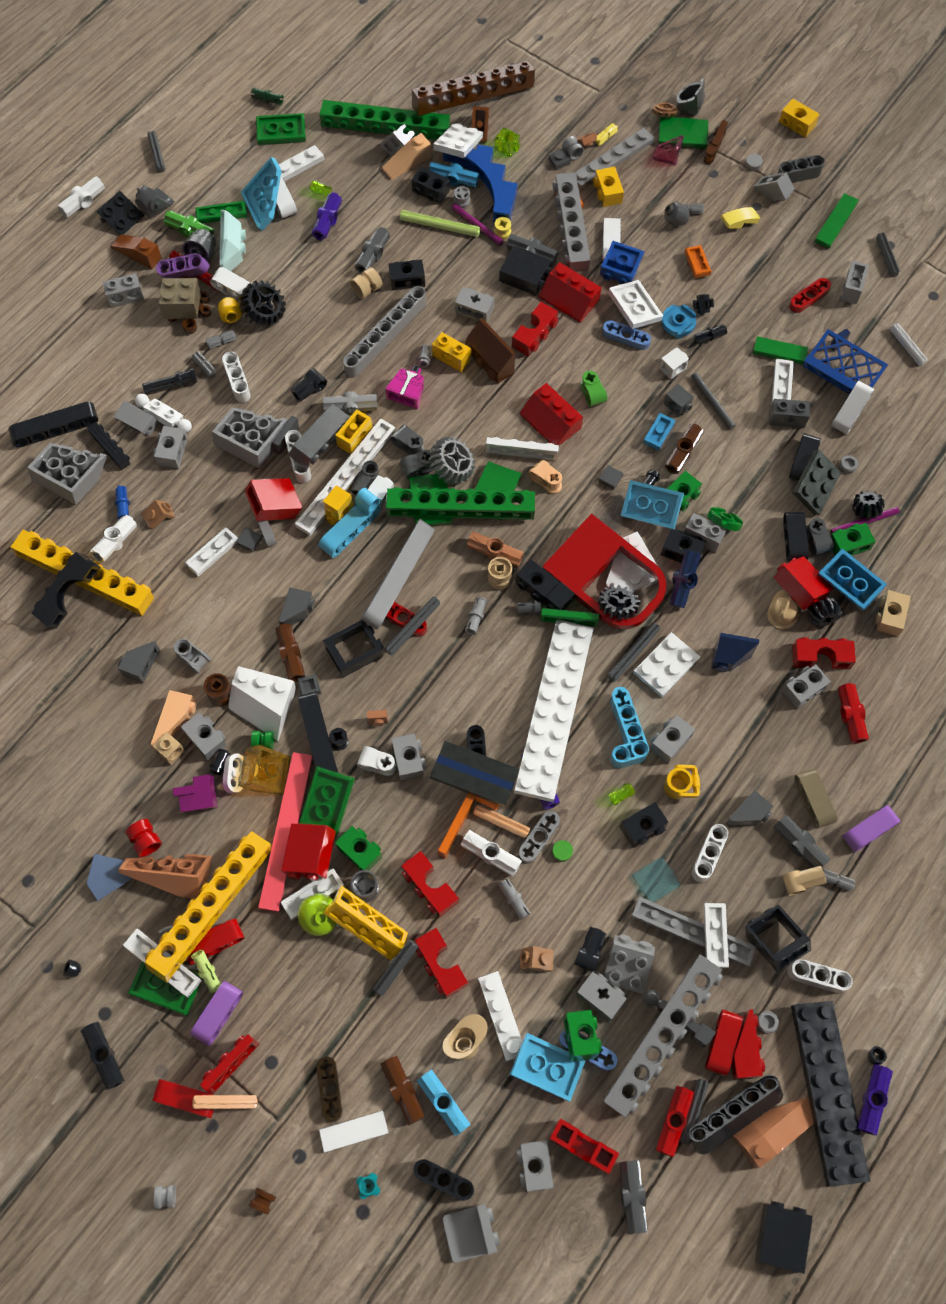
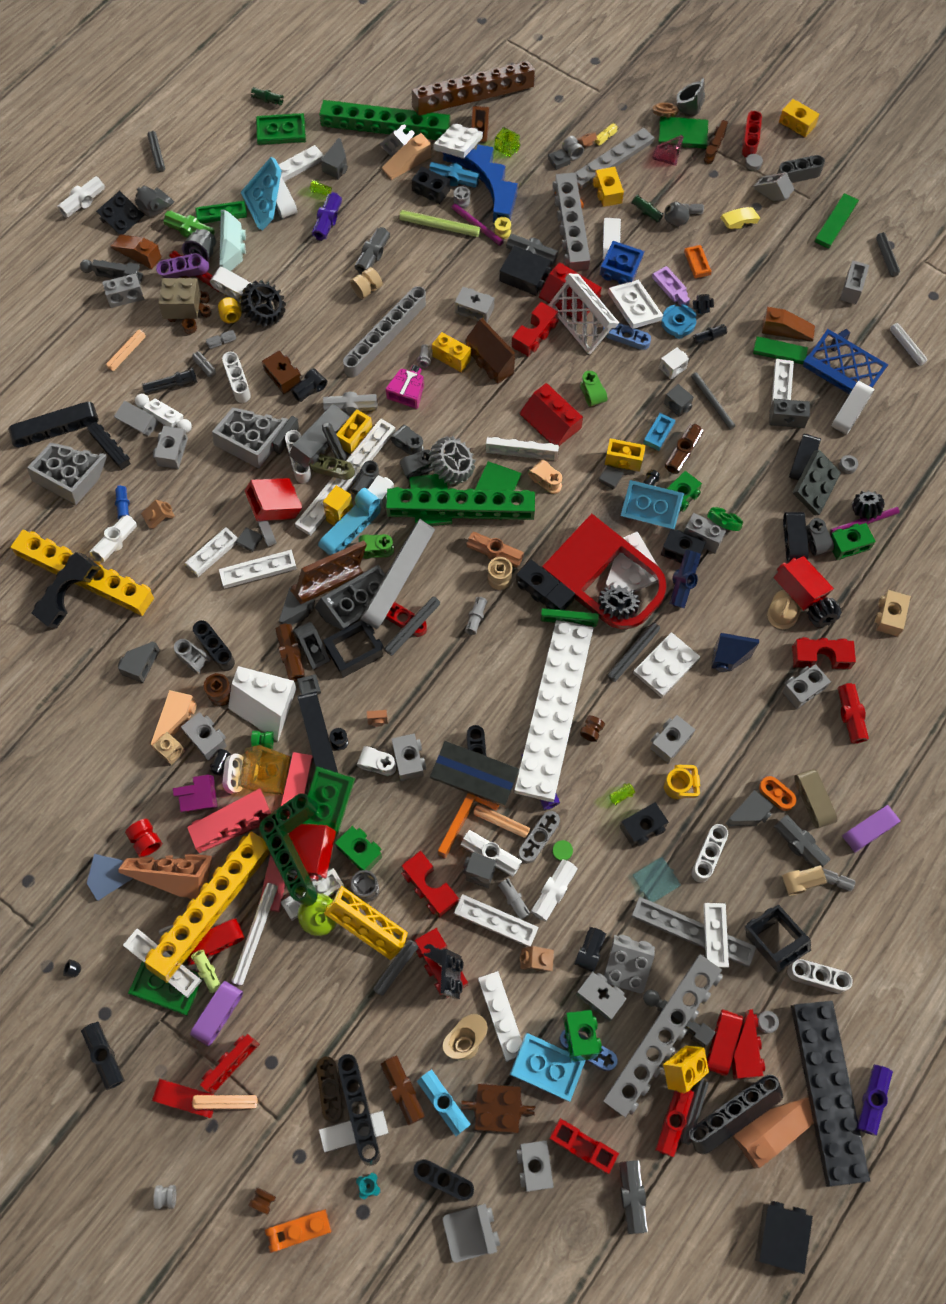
(109, 269): none -> dark grey plate
(125, 350): none -> light nougat axle
(209, 638): none -> black beam
(229, 821): none -> coral wedge
(254, 934): none -> white axle
(257, 569): none -> white plate
(281, 371): none -> reddish brown brick
(286, 851): none -> dark green beam
(299, 1230): none -> orange plate
(311, 645): none -> dark grey slope
(326, 461): none -> olive beam
(329, 573): none -> reddish brown fence
(333, 441): none -> dark grey axle
(334, 161): none -> dark grey slope
(350, 600): none -> dark grey wedge
(362, 1119): none -> black beam
(375, 546): none -> bright green piece
(406, 274): black brick -> none
(451, 971): none -> black plate
(479, 869): none -> dark grey brick
(496, 920): none -> white plate
(498, 1108): none -> reddish brown plate
(529, 607): dark grey pin -> none
(554, 890): none -> white piece
(592, 728): none -> reddish brown wheel
(594, 305): none -> white fence
(625, 455): none -> yellow brick
(626, 725): medium azure beam -> none
(647, 208): none -> dark green pin
(671, 286): none -> lavender hinge
(685, 1068): none -> yellow brick
(751, 133): none -> red beam
(777, 793): none -> orange plate
(786, 324): none -> dark orange slope
(807, 302): red beam -> none
(852, 579): dark azure slope -> none
(881, 1057): black hinge -> none

